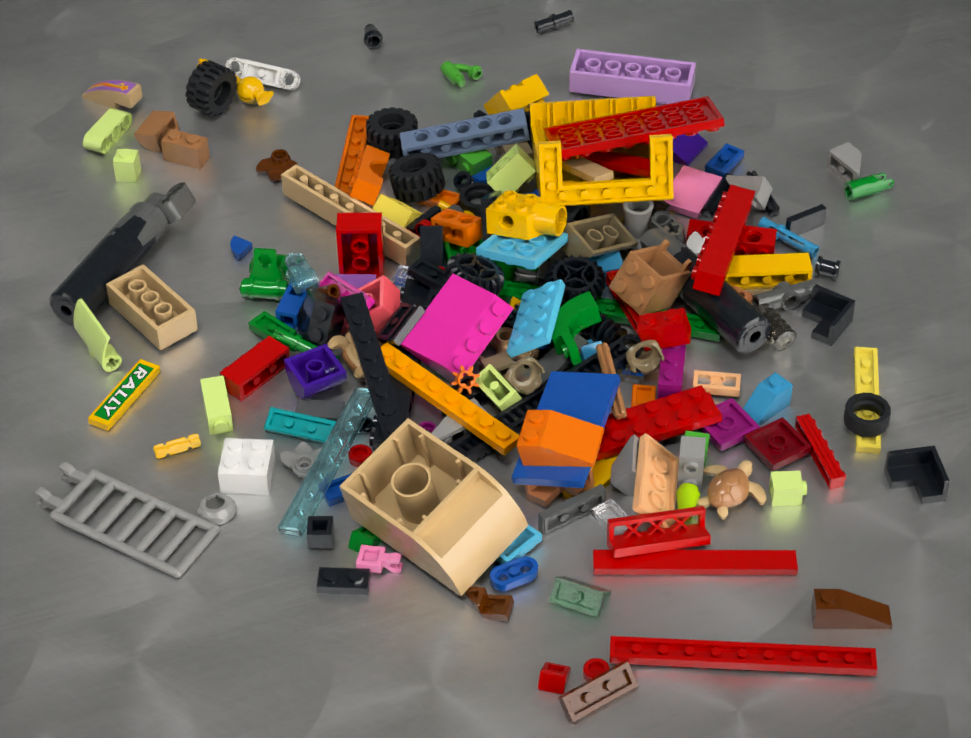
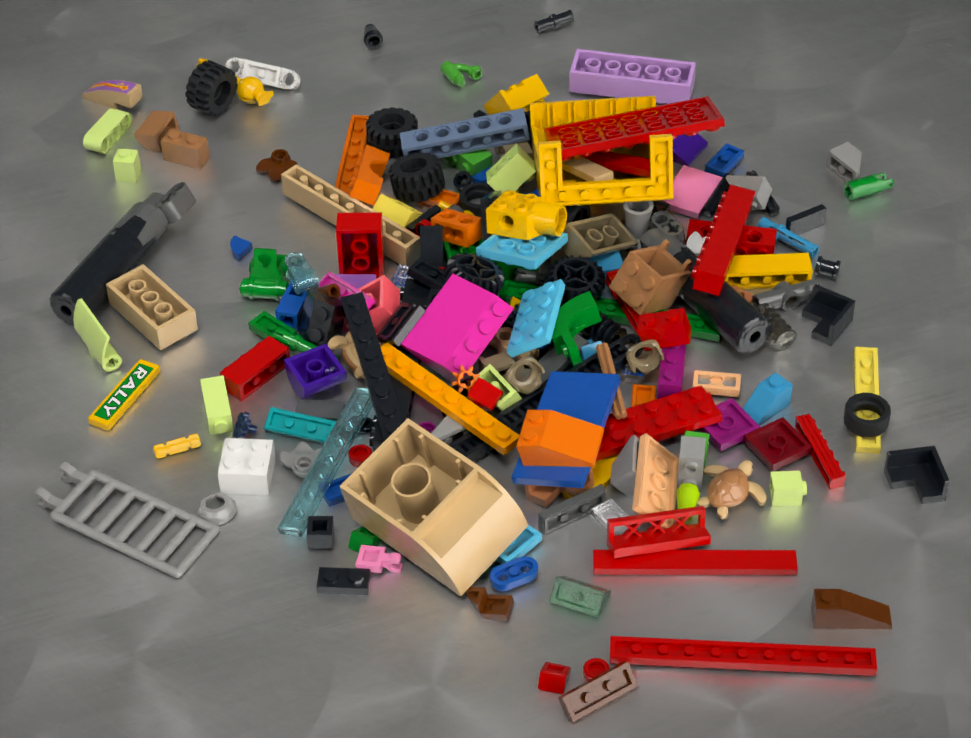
(243, 426): none -> dark blue plant
(484, 394): none -> red slope

